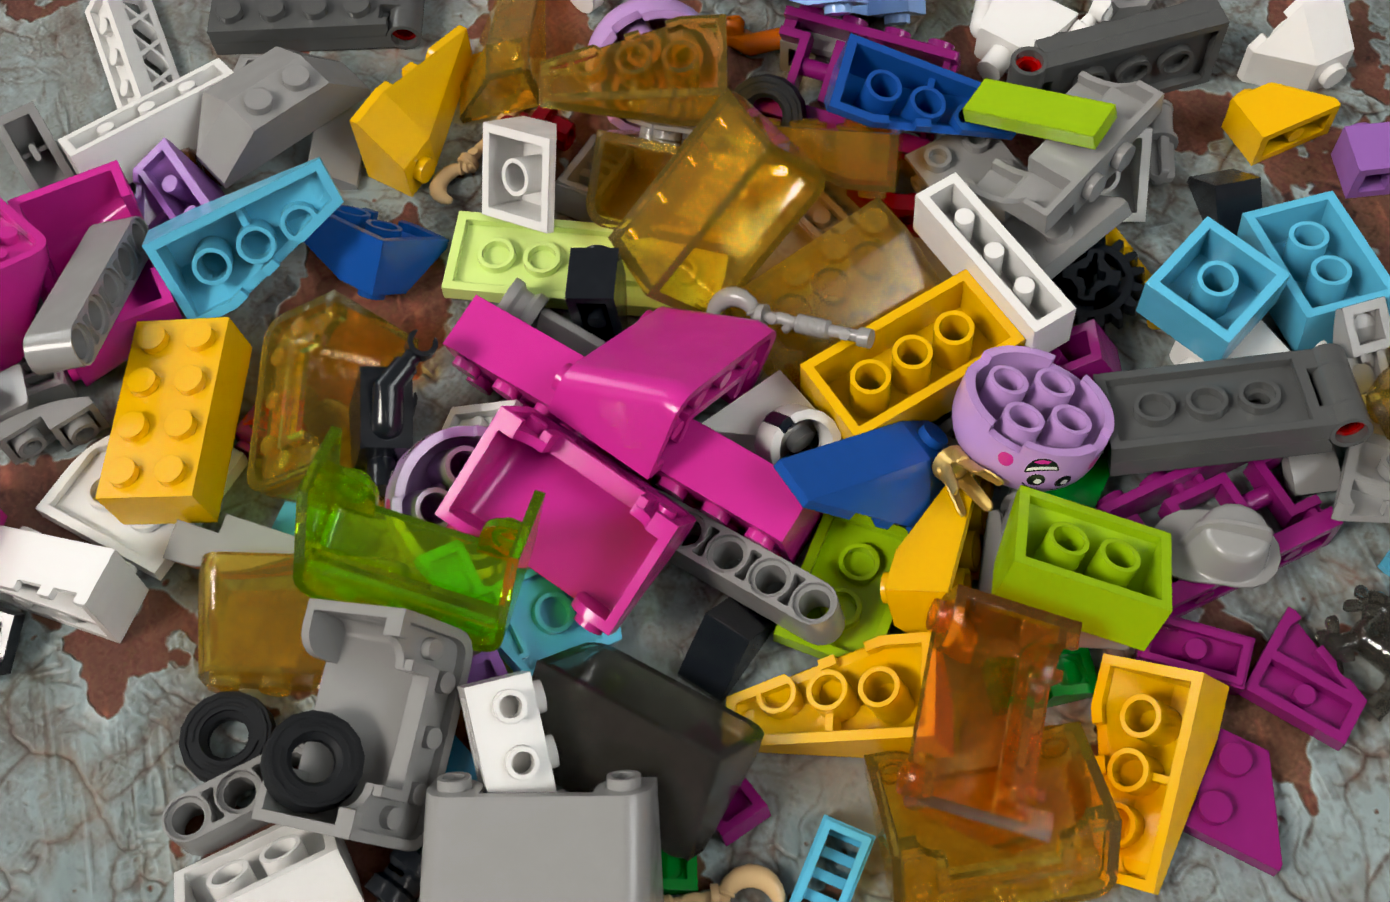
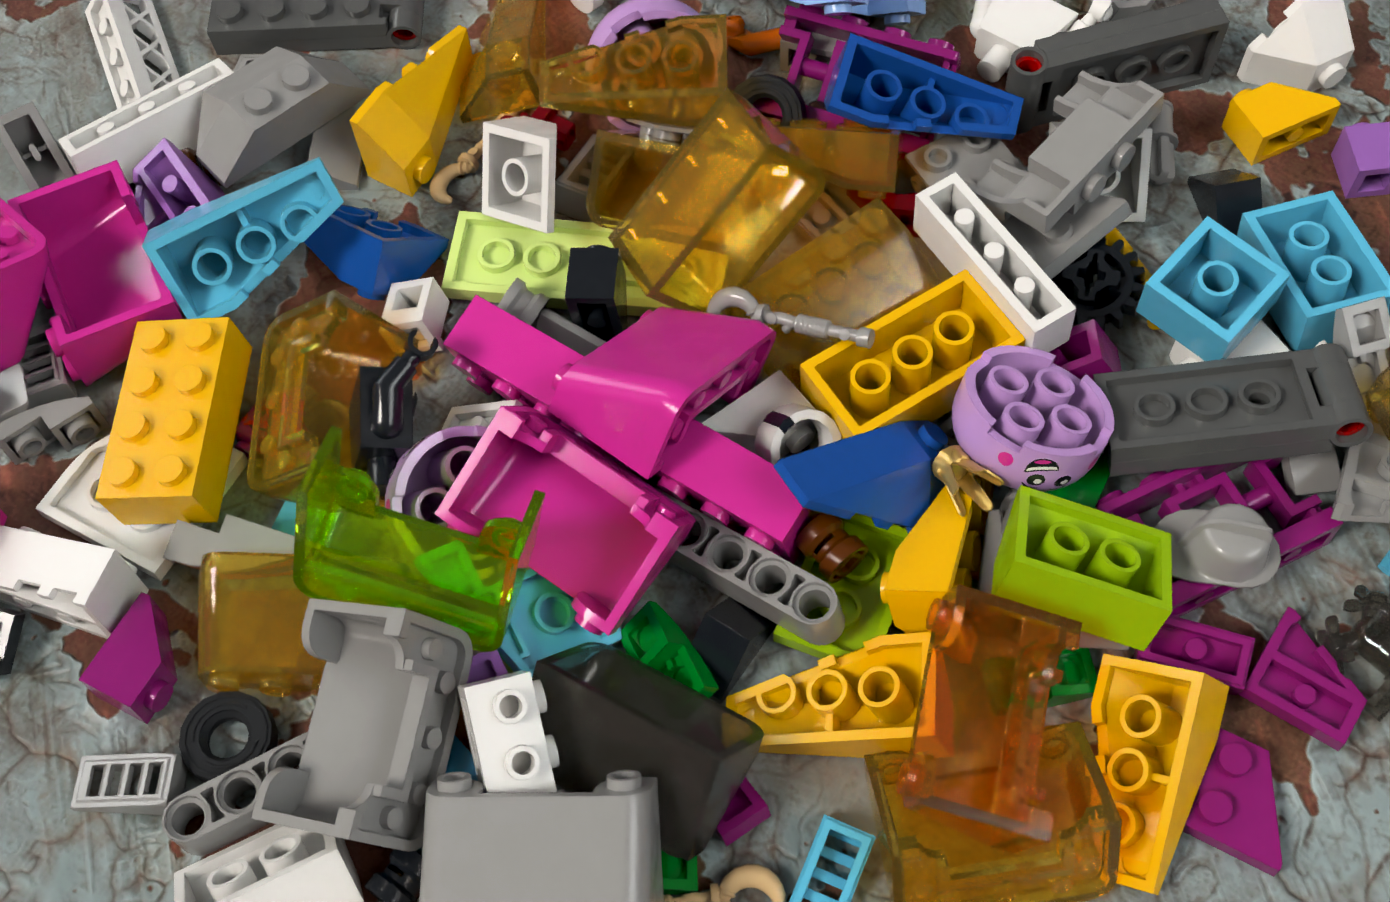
(87, 297): light grey beam -> none
(135, 663): none -> magenta slope
(170, 783): none -> light grey slope
(308, 796): black tyre -> none
(418, 306): none -> white brick
(663, 646): none -> green slope
(831, 546): none -> reddish brown wheel
(1040, 113): lime tile -> none

